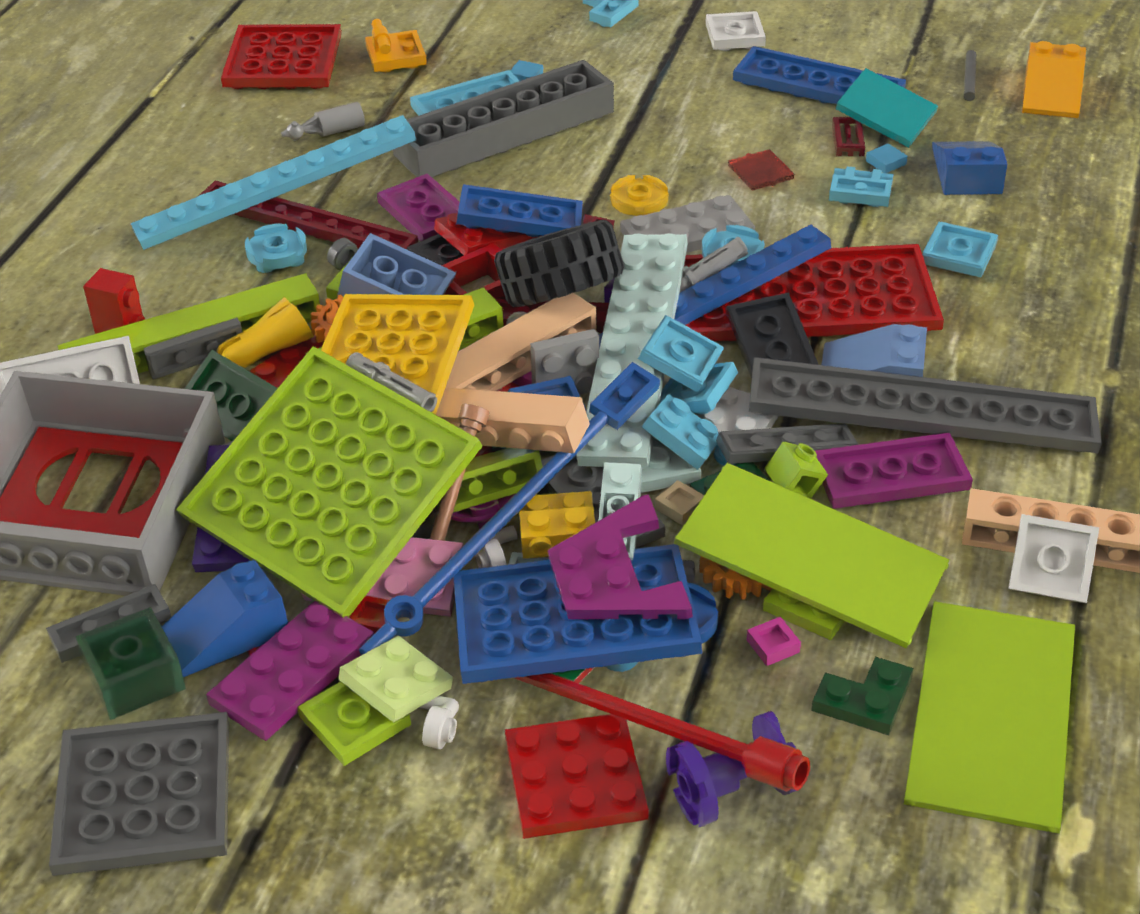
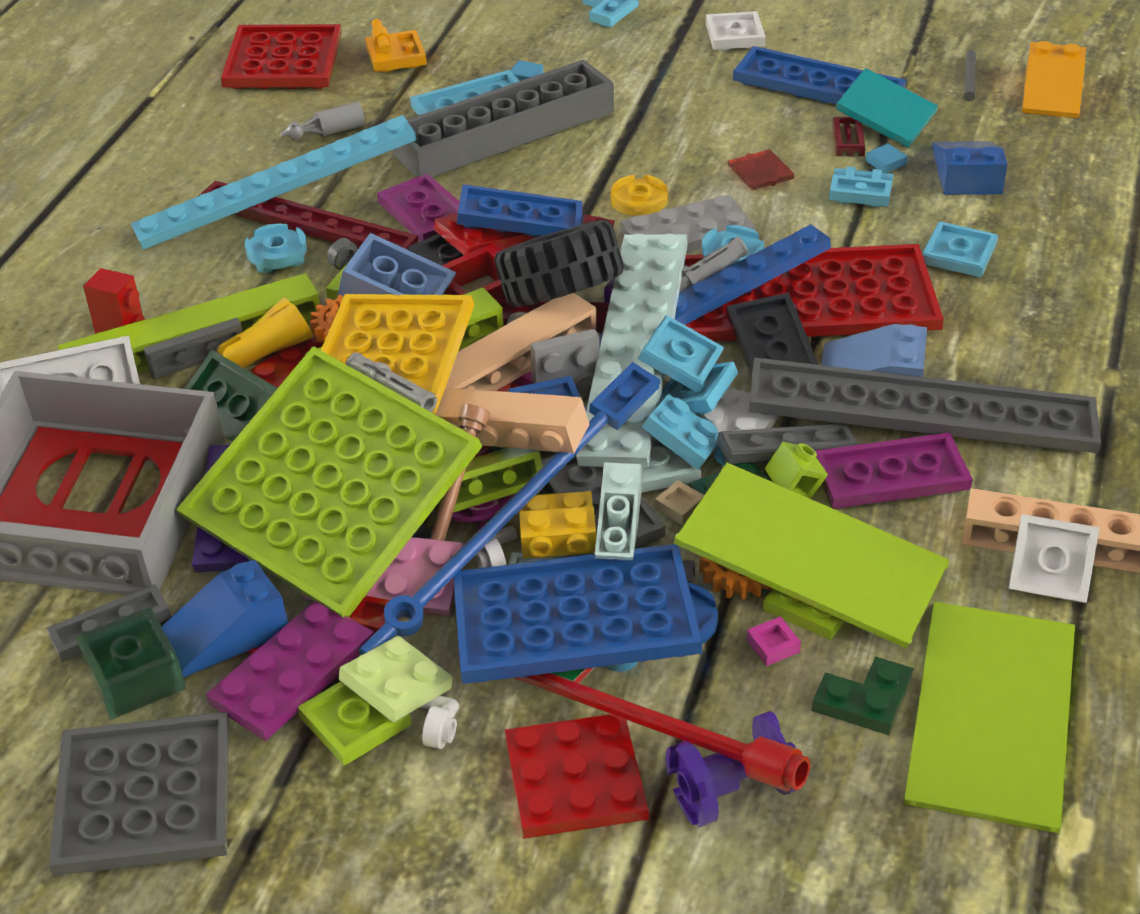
(598, 574): magenta wing -> none

